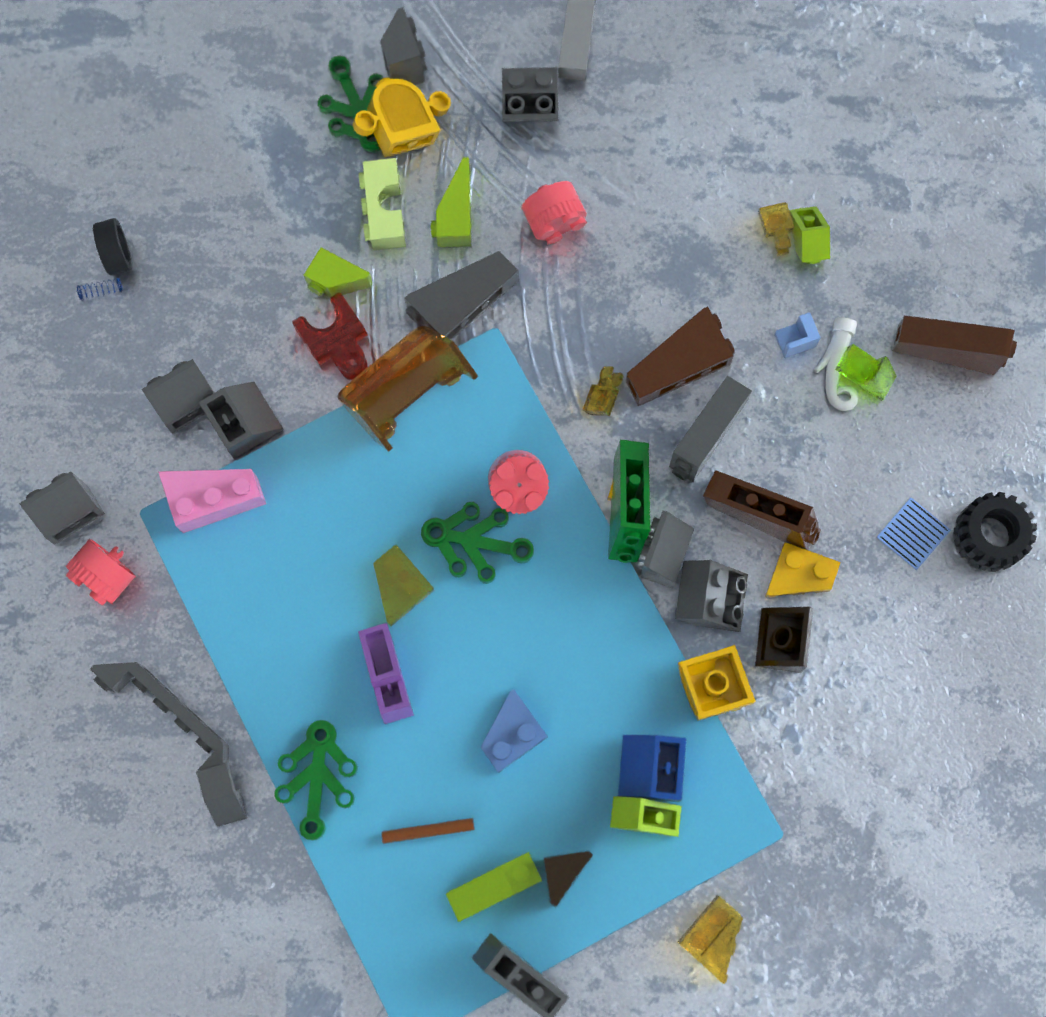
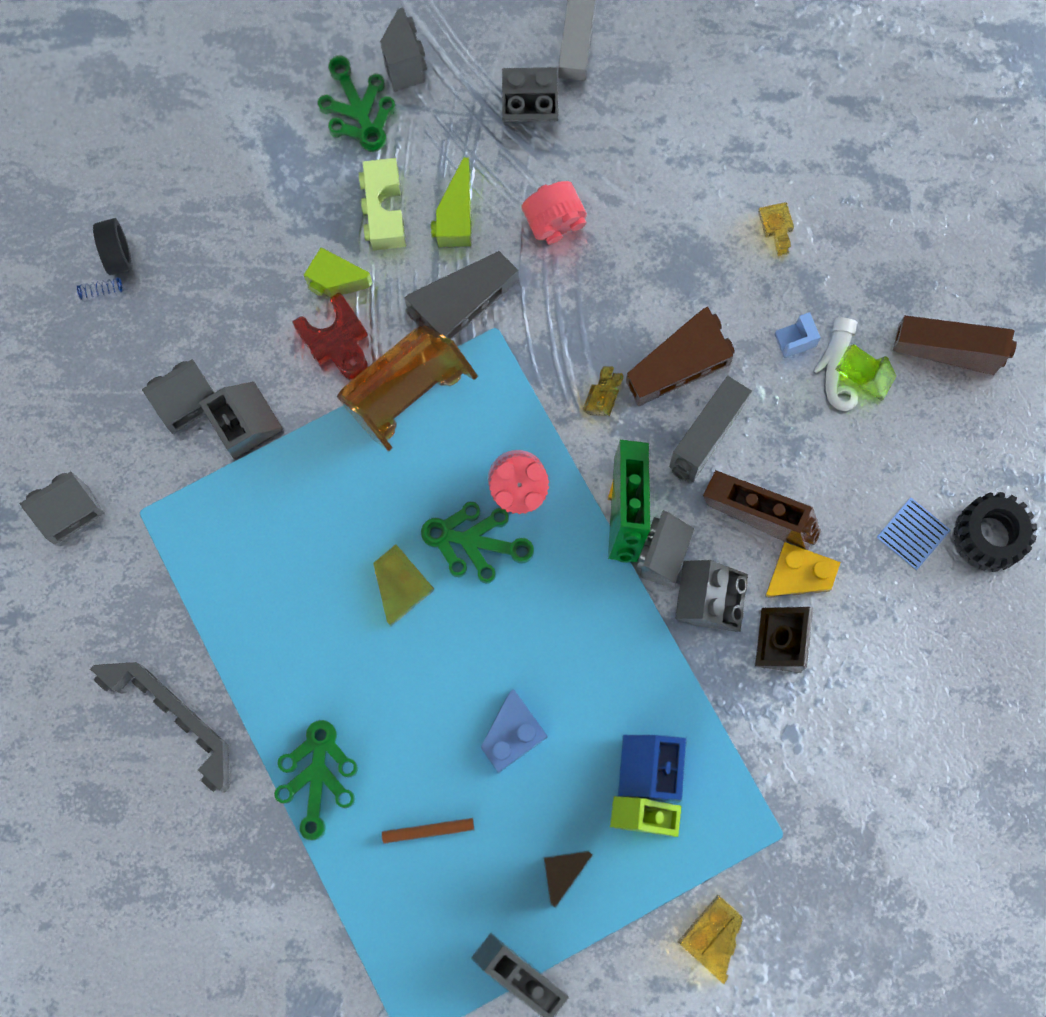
(100, 572): coral piece -> none
(210, 495): bright pink wedge -> none
(220, 794): dark grey slope -> none
(385, 673): medium lavender slope -> none
(401, 116): yellow piece -> none
(493, 887): lime slope -> none
(715, 683): yellow slope -> none
(810, 235): lime slope -> none

